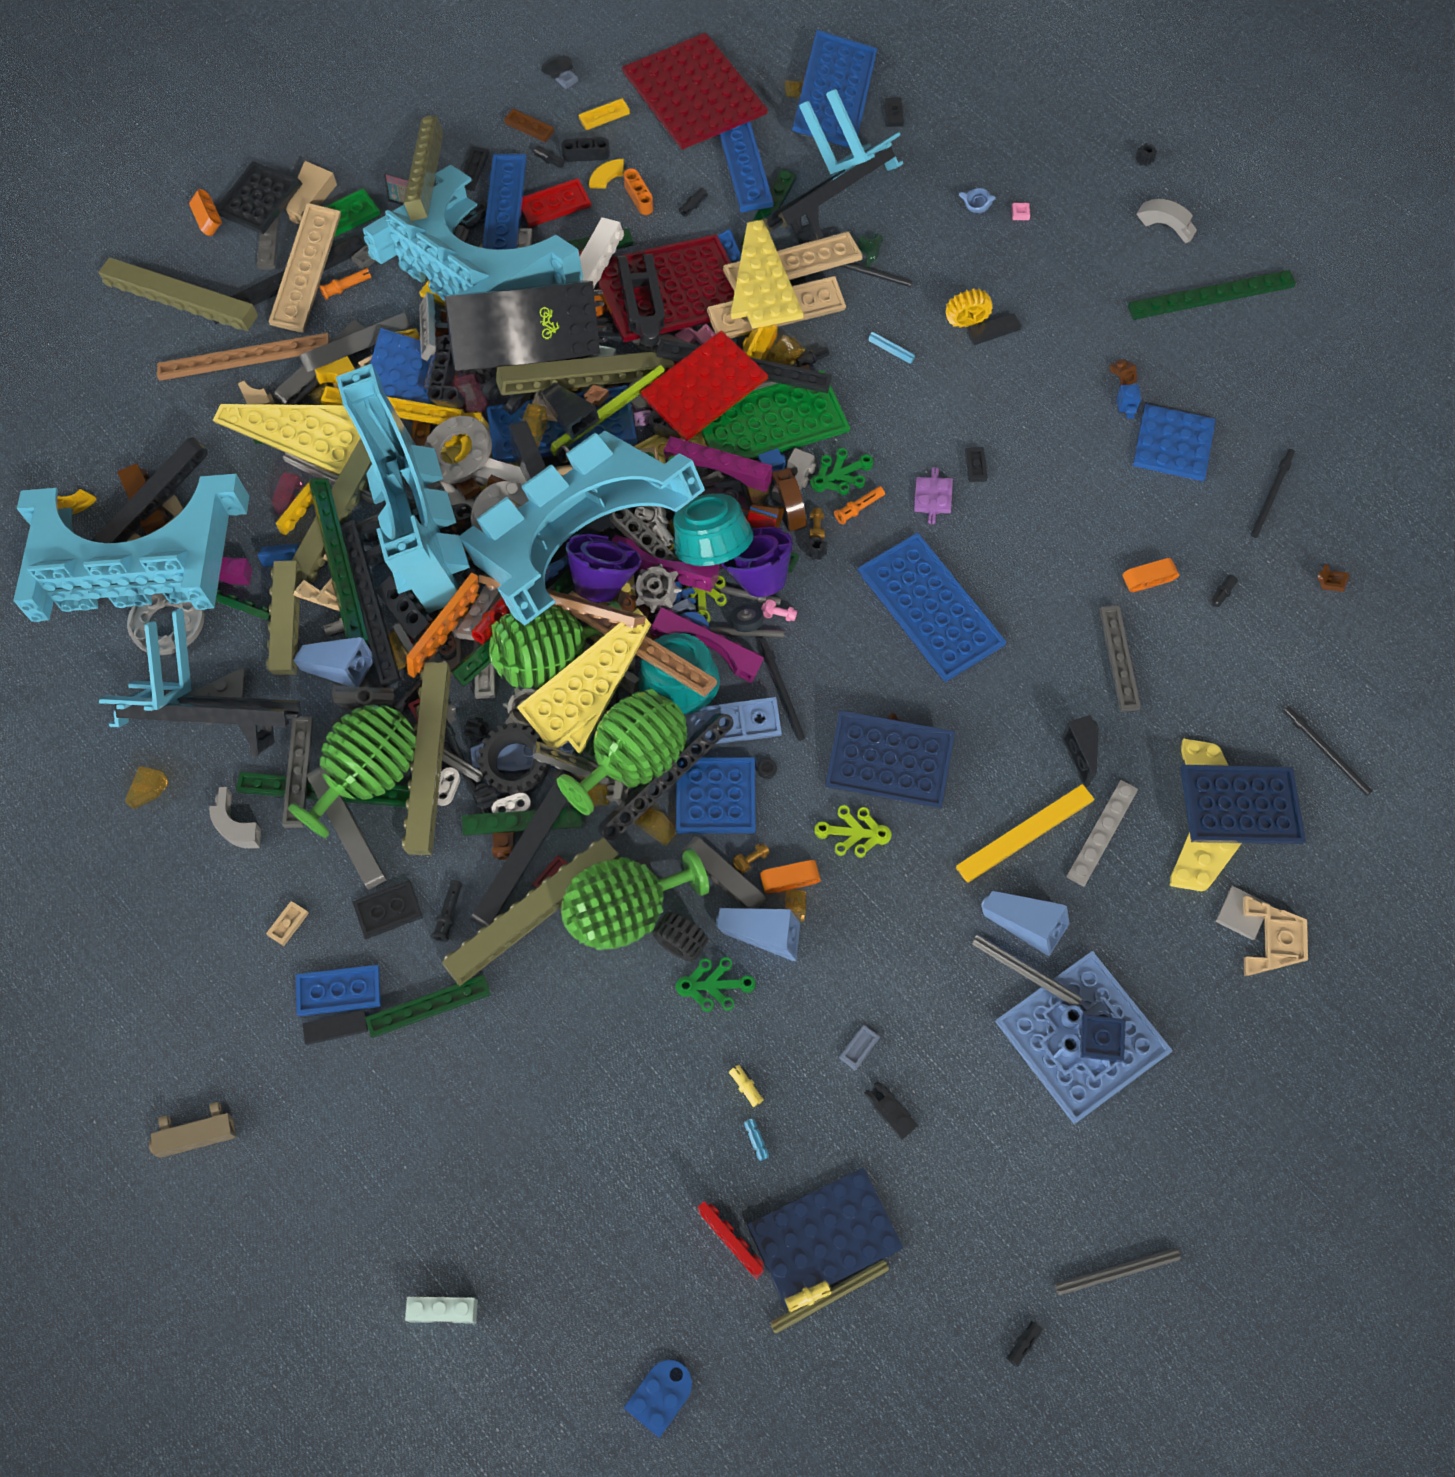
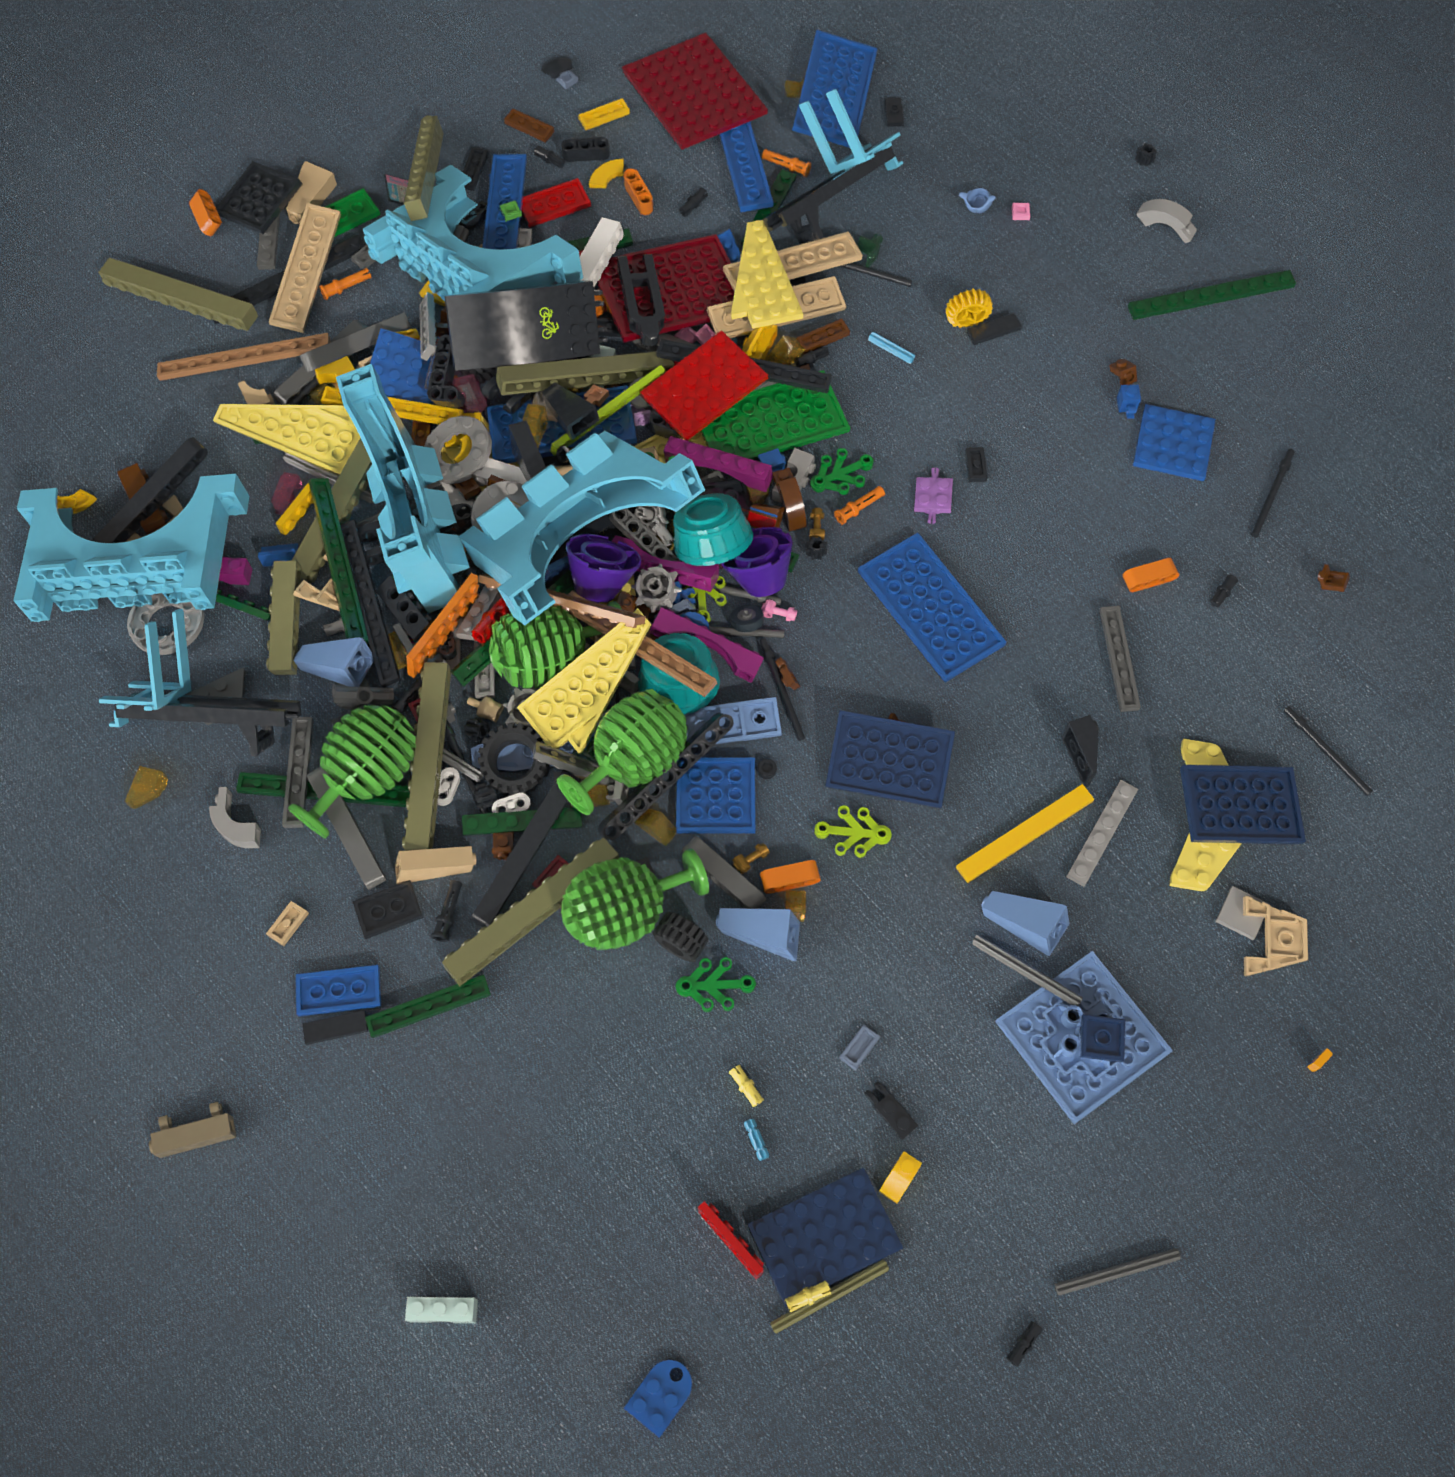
(433, 863): none -> tan slope
(487, 708): none -> tan piece
(510, 210): none -> bright green tile
(788, 677): none -> reddish brown plate
(794, 162): none -> orange pin
(824, 335): none -> reddish brown plate
(900, 1177): none -> yellow arch
(1320, 1060): none -> light orange tile

